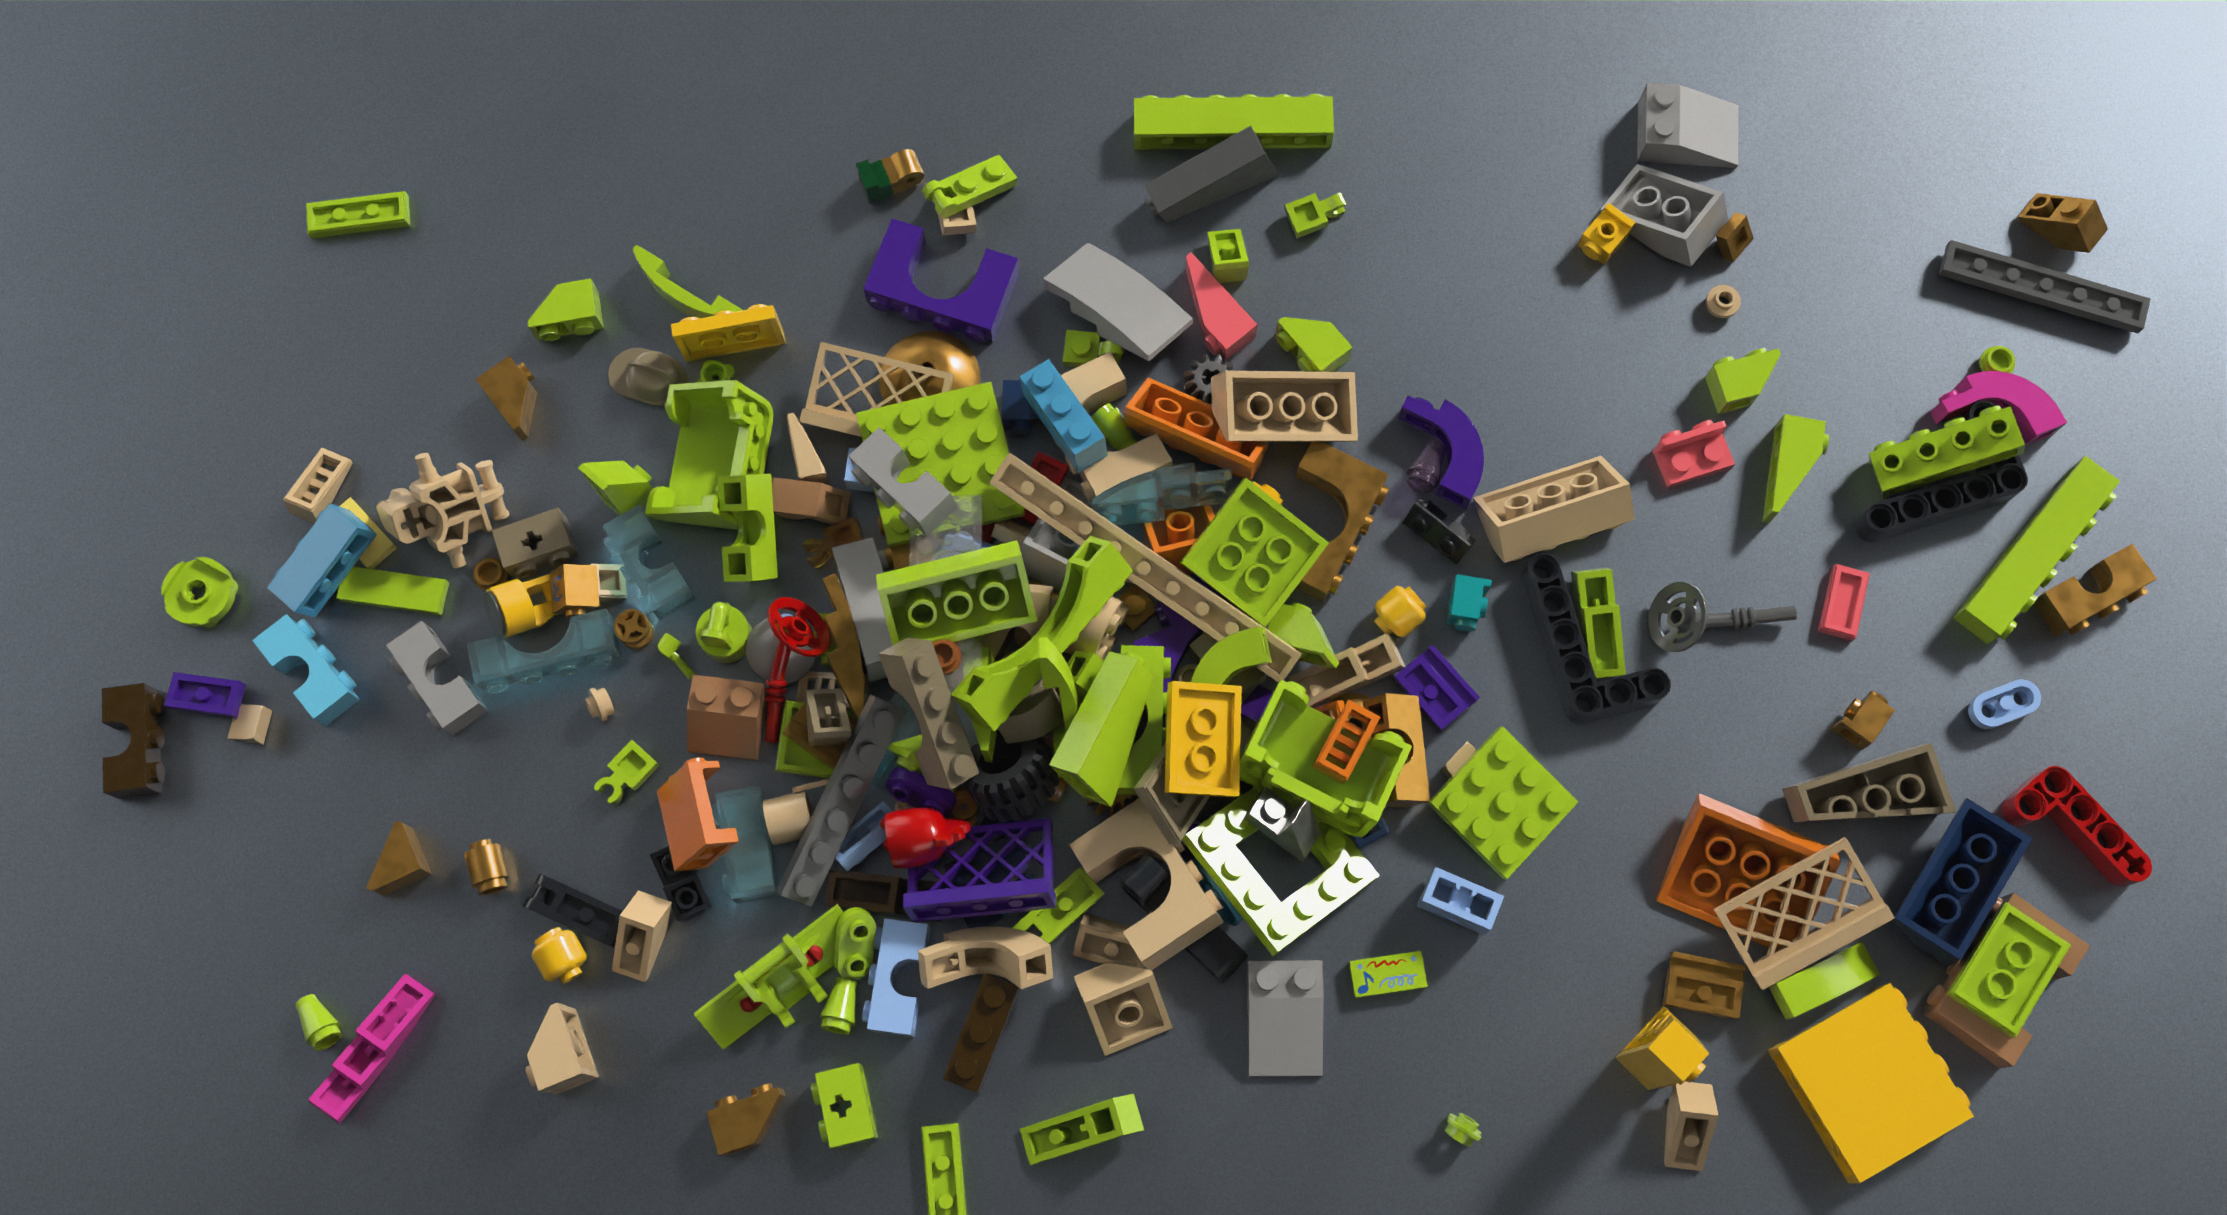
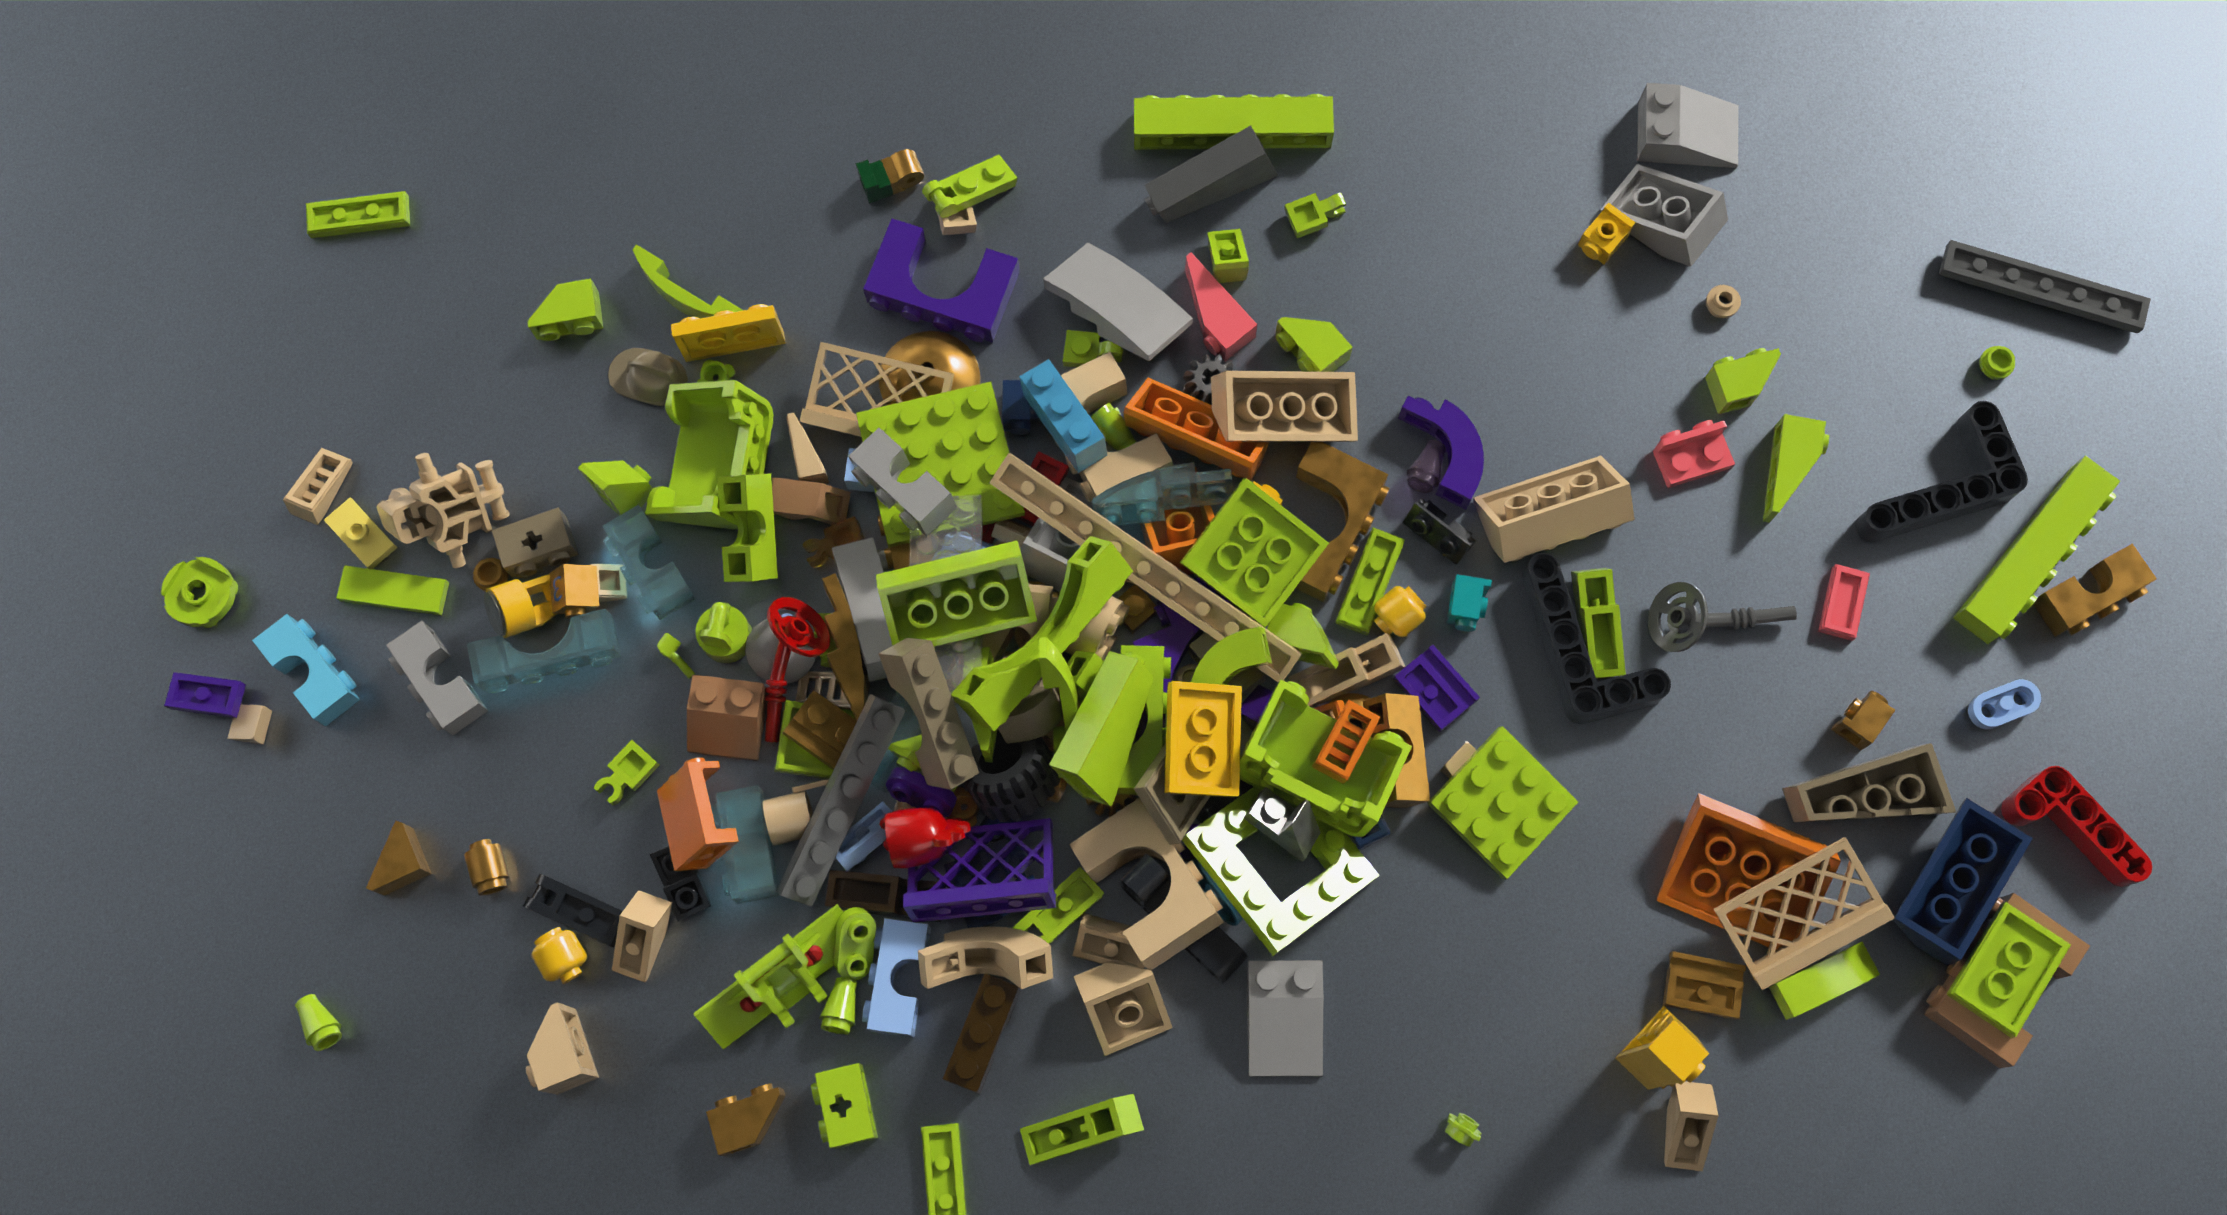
(138, 768): dark brown arch -> none
(321, 560): dark azure brick -> none
(372, 1048): dark pink slope -> none
(511, 393): pearl gold slope -> none
(599, 704): tan plate -> none
(628, 623): pearl gold wheel -> none
(827, 717): dark tan slope -> none
(948, 656): dark orange plate -> none
(1369, 581): none -> lime tile
(1387, 974): lime tile -> none
(1460, 901): light blue brick -> none
(1734, 236): pearl gold plate -> none
(1871, 1084): yellow panel -> none
(1946, 452): lime brick -> none
(2032, 406): dark pink arch -> none
(2065, 221): pearl gold slope -> none

